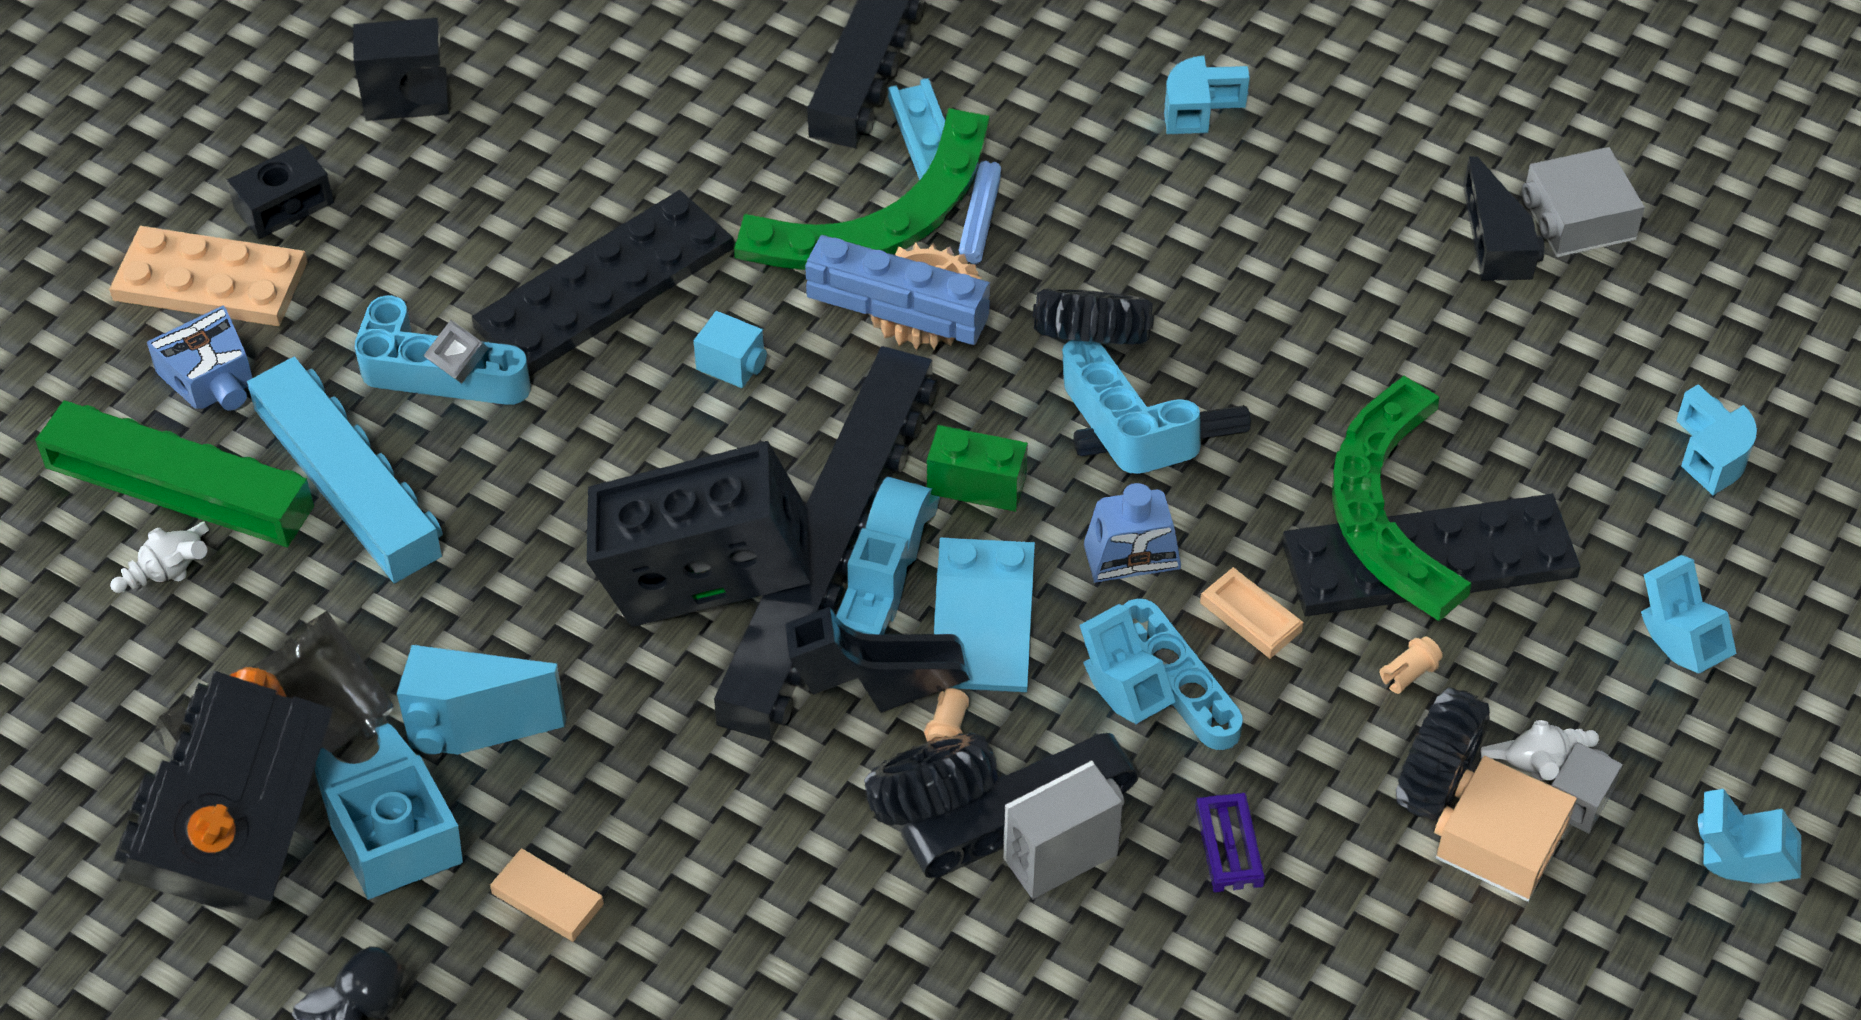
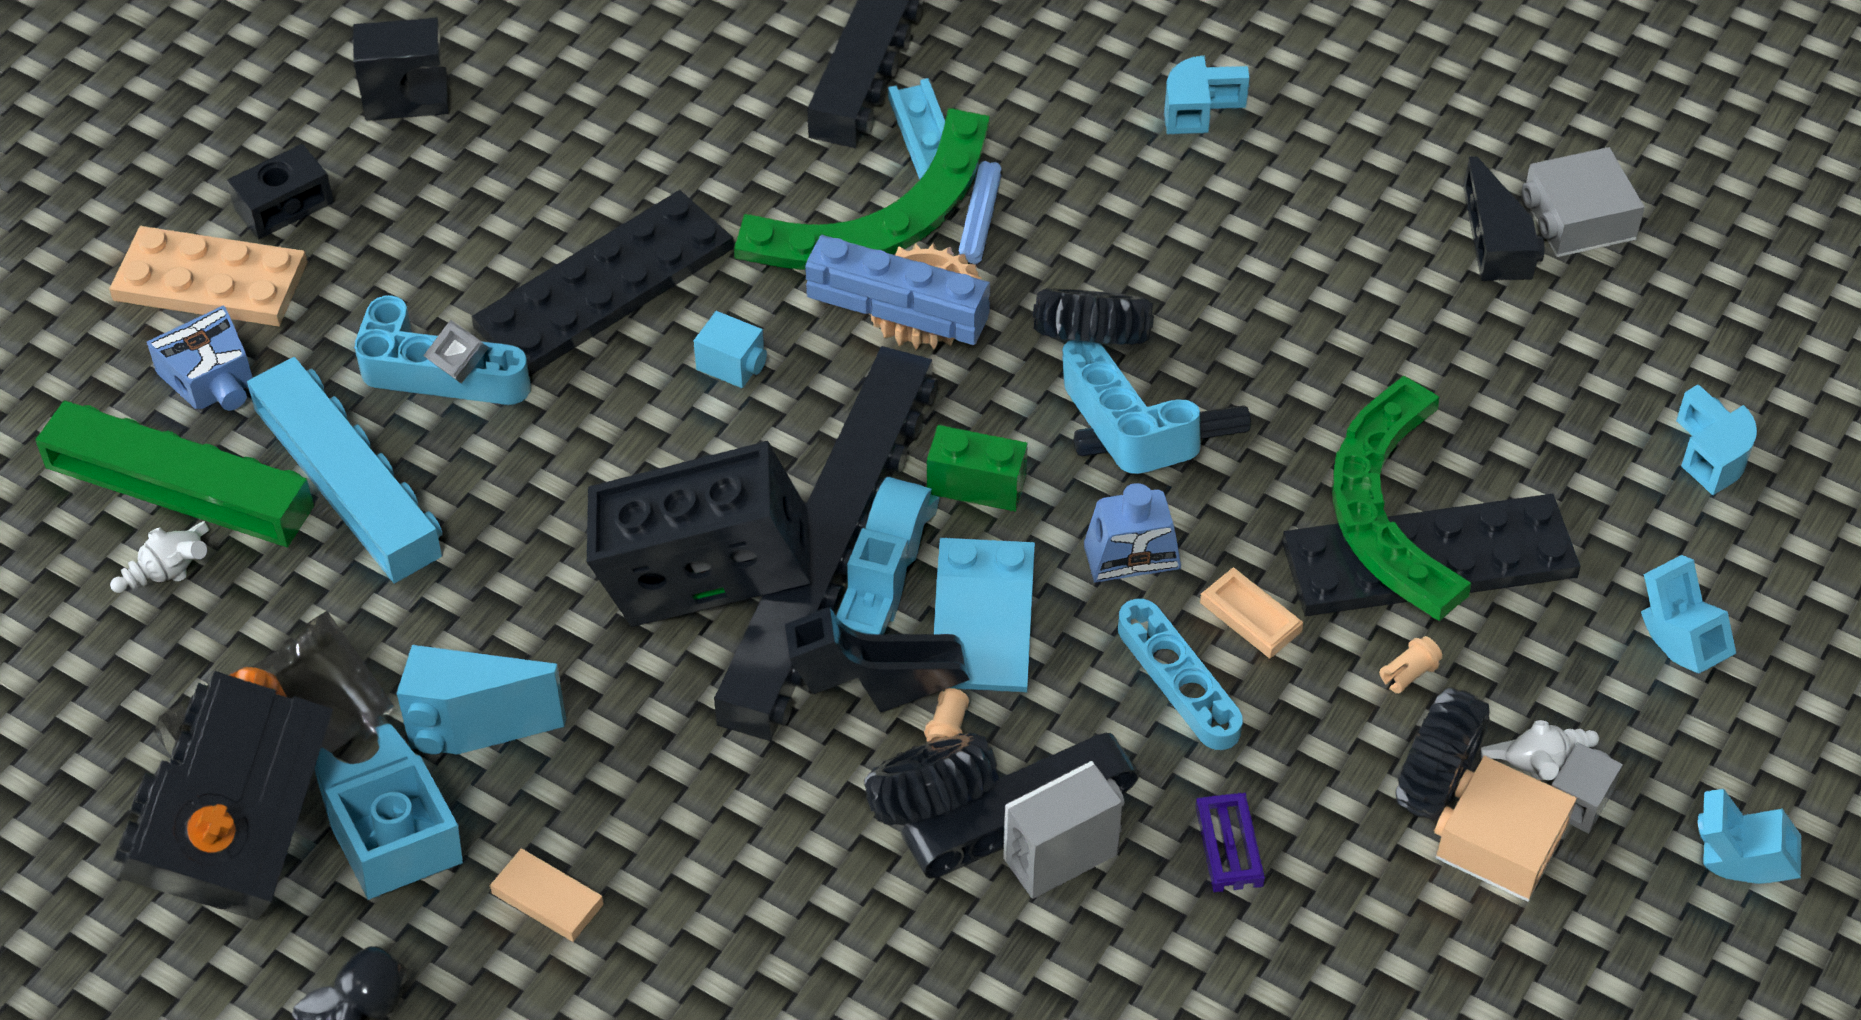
(1119, 668): medium azure brick -> none

